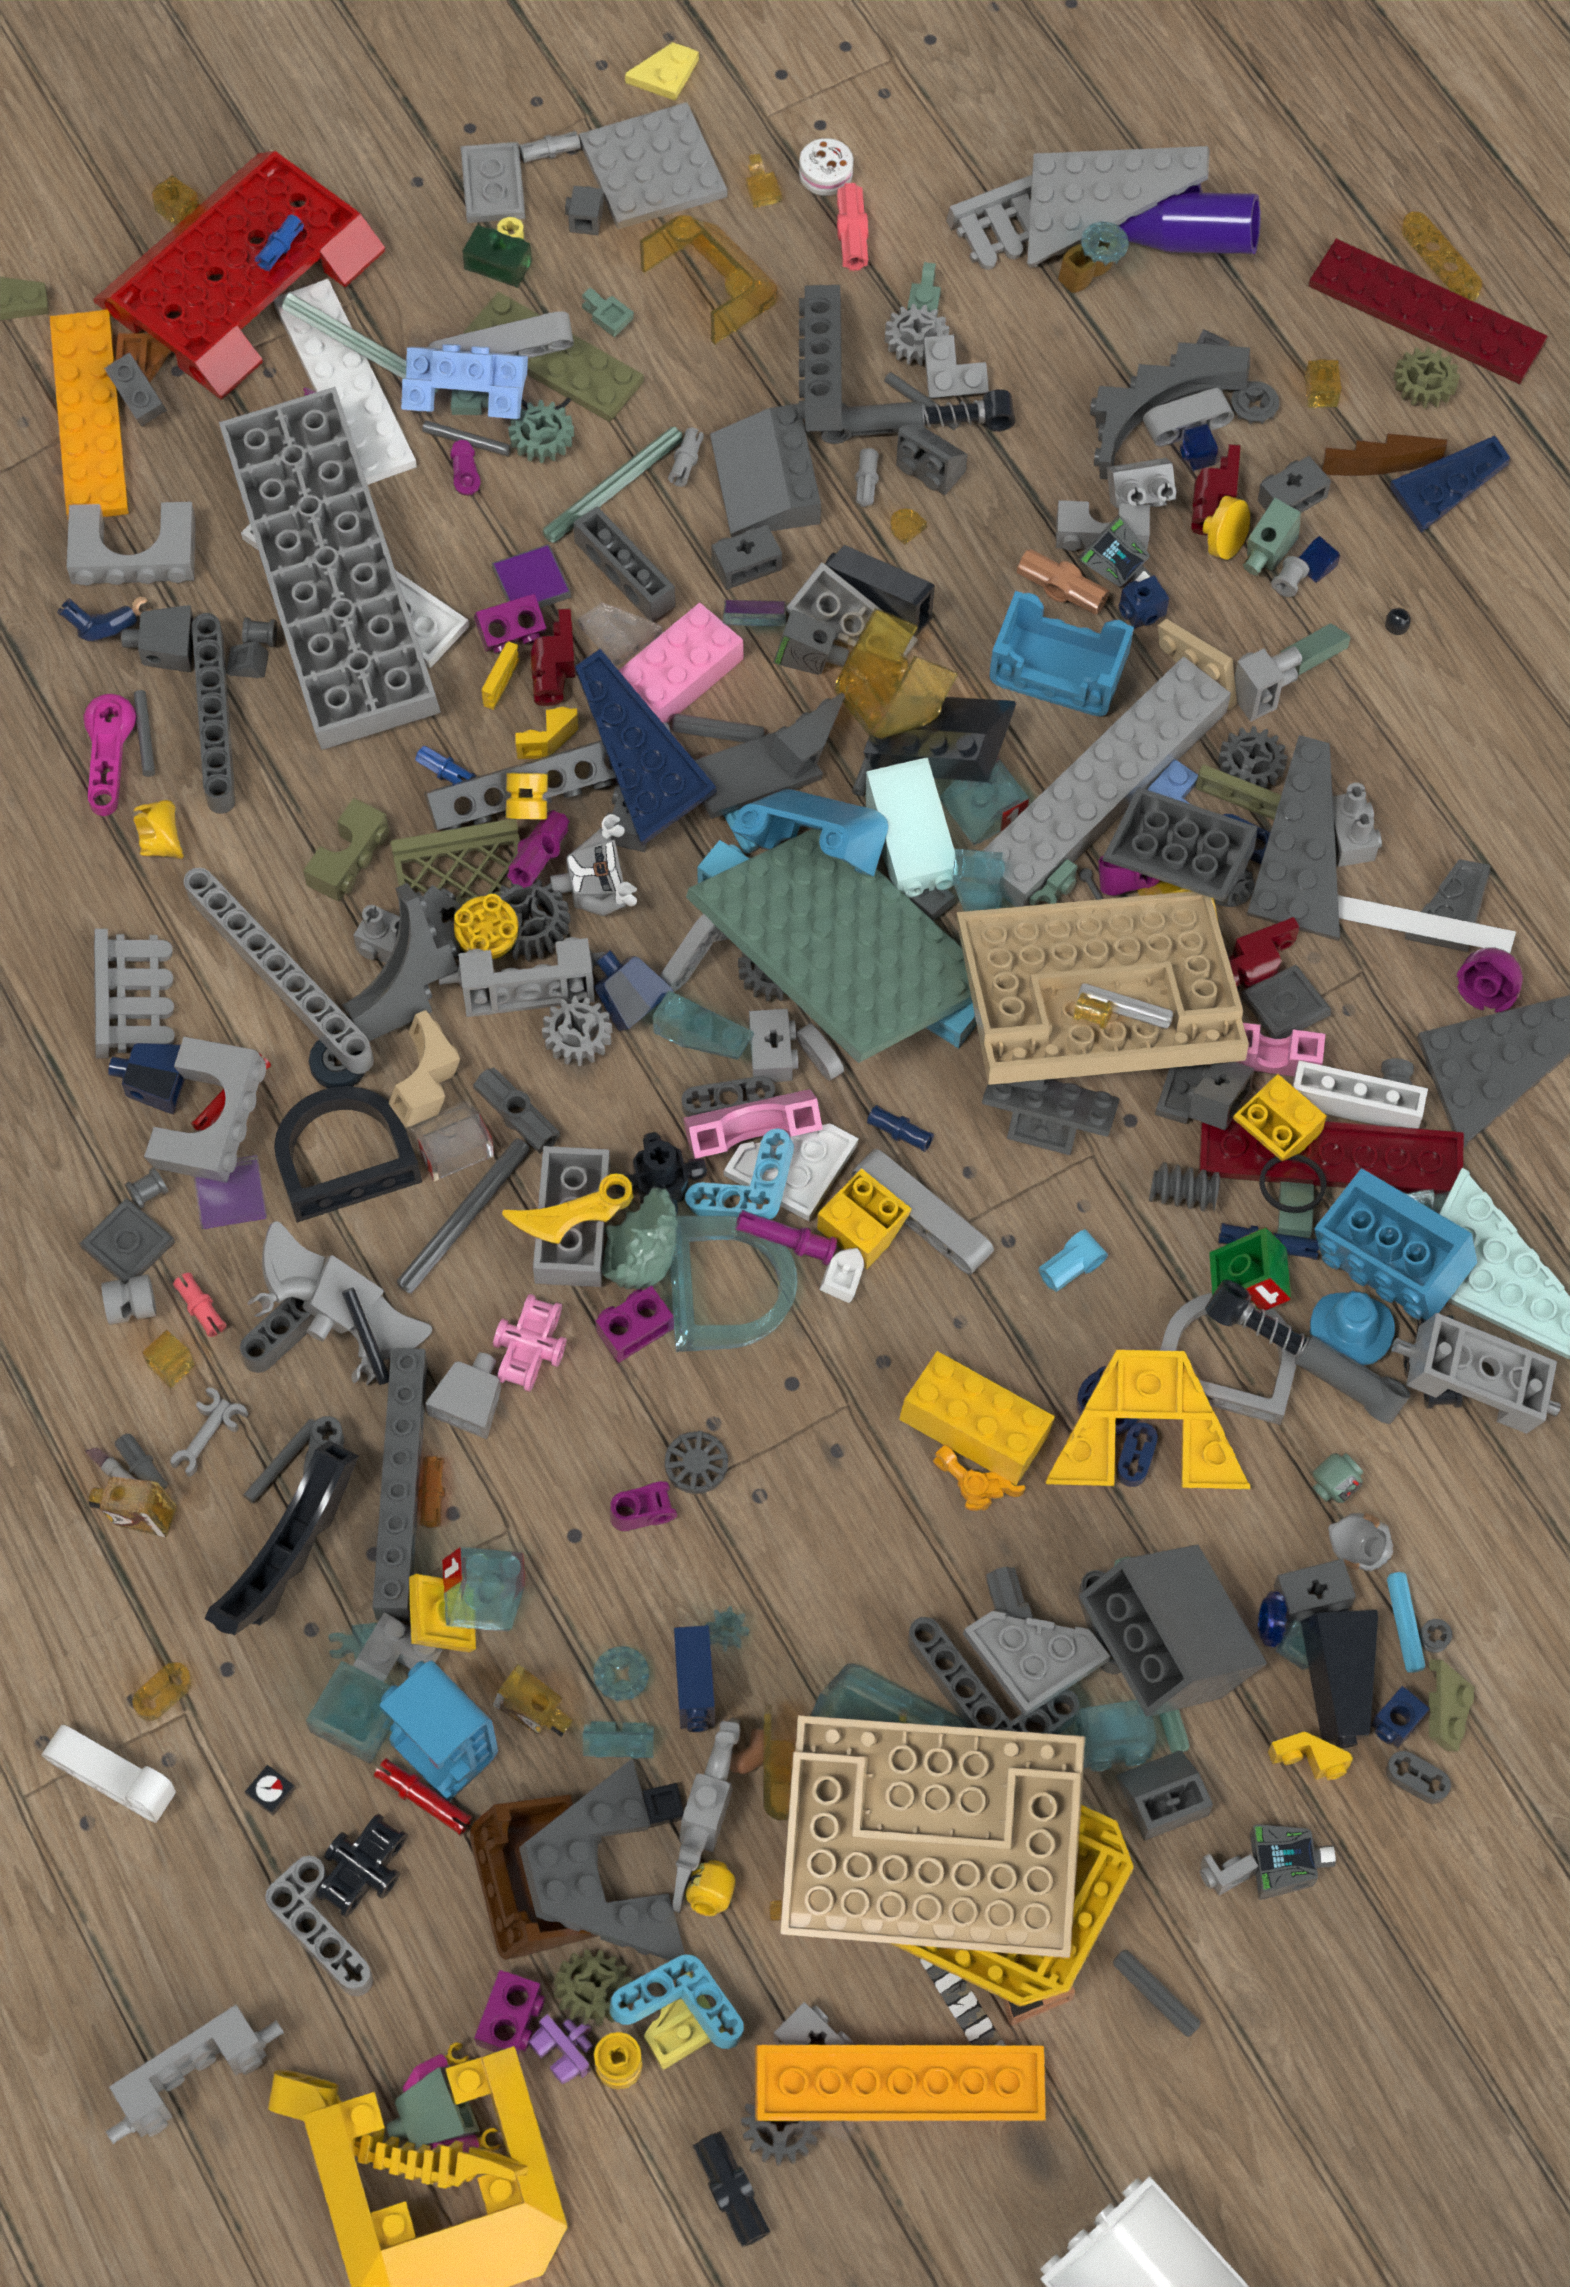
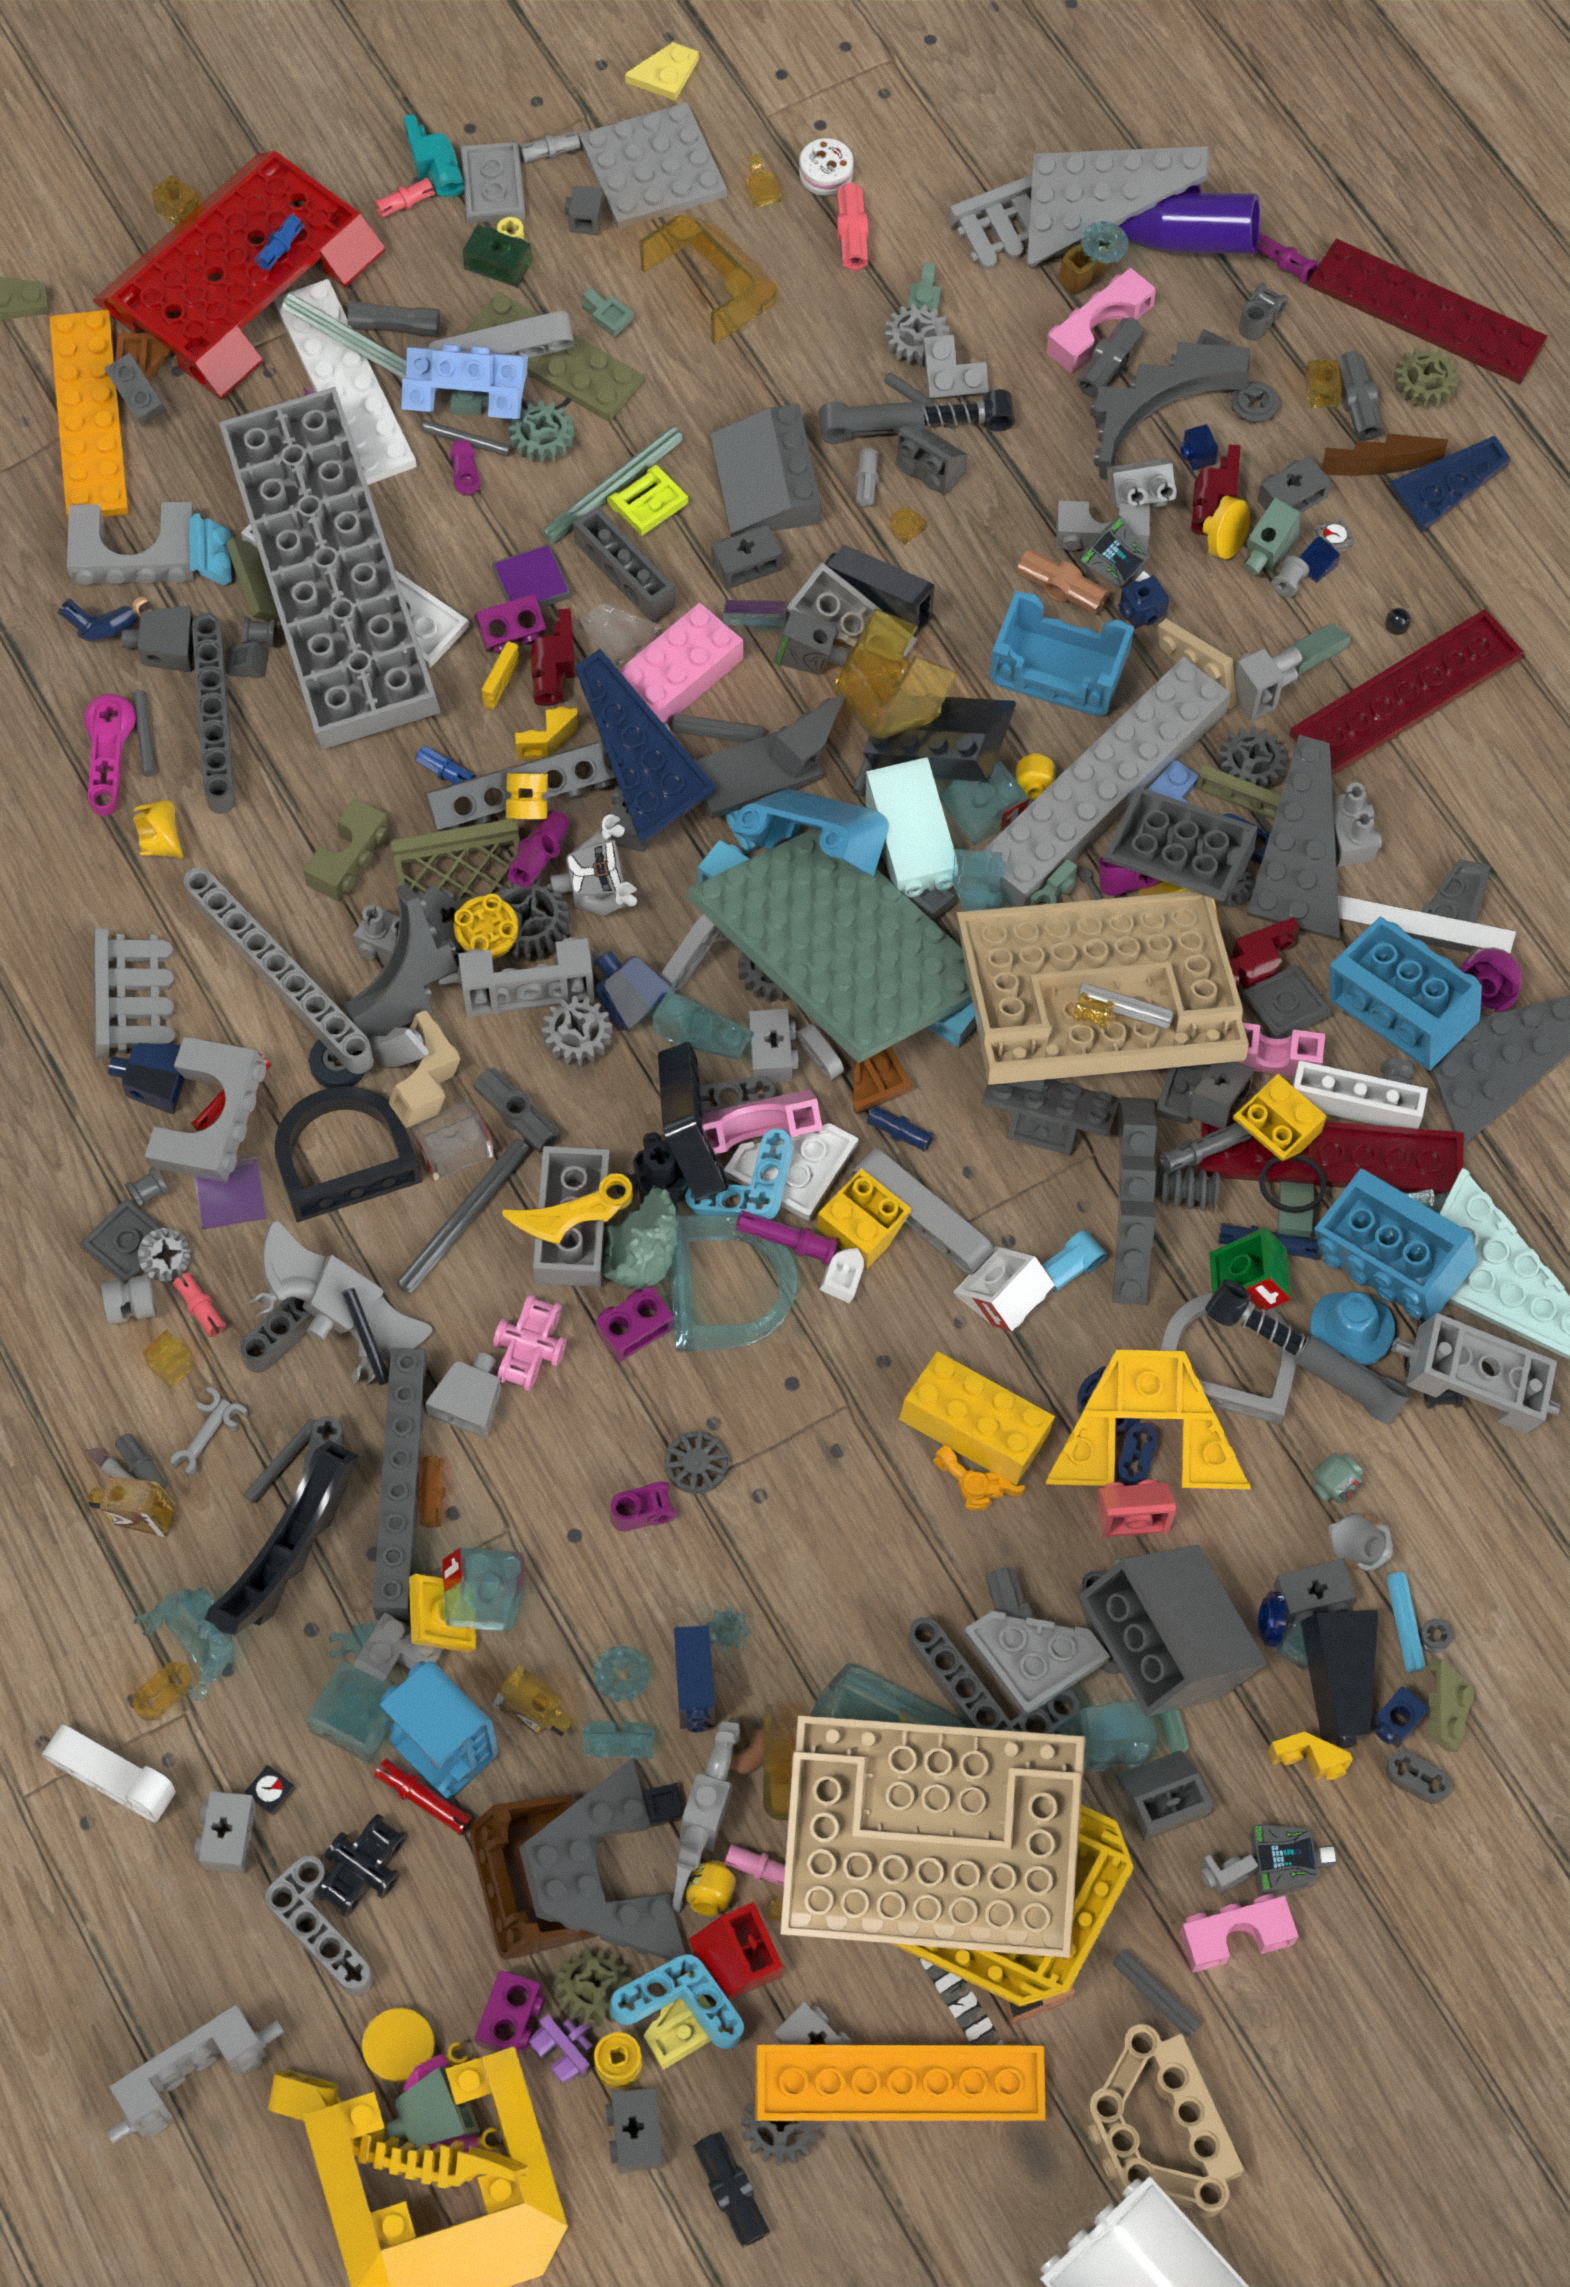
(152, 1244): none -> light grey gear
(186, 1619): none -> clear light blue torso
(209, 549): none -> medium azure plate
(230, 1852): none -> light grey brick
(252, 579): none -> olive tile
(397, 2043): none -> yellow tile
(398, 1047): none -> light grey slope
(404, 198): none -> coral pin
(415, 320): none -> dark grey axle
(434, 158): none -> teal plate
(639, 2108): none -> dark grey brick
(652, 506): none -> neon yellow plate
(684, 1121): none -> black beam
(686, 457): light grey pin -> none
(738, 1951): none -> red slope
(757, 1865): none -> bright pink pin
(822, 358): dark grey brick -> none
(878, 1080): none -> dark orange wing
(1005, 1288): none -> white slope
(1035, 774): none -> yellow head
(1110, 356): none -> dark grey piece
(1125, 297): none -> bright pink arch
(1135, 1509): none -> coral slope
(1136, 1195): none -> dark grey arch
(1169, 421): light grey beam -> none
(1180, 2187): none -> tan brick
(1193, 1151): none -> dark grey pin
(1261, 312): none -> dark grey piece
(1266, 1921): none -> bright pink arch
(1288, 258): none -> magenta pin
(1336, 534): none -> tile
(1359, 396): none -> dark grey piece
(1405, 992): none -> dark azure brick
(1411, 690): none -> dark red plate
(1437, 258): clear yellow beam -> none

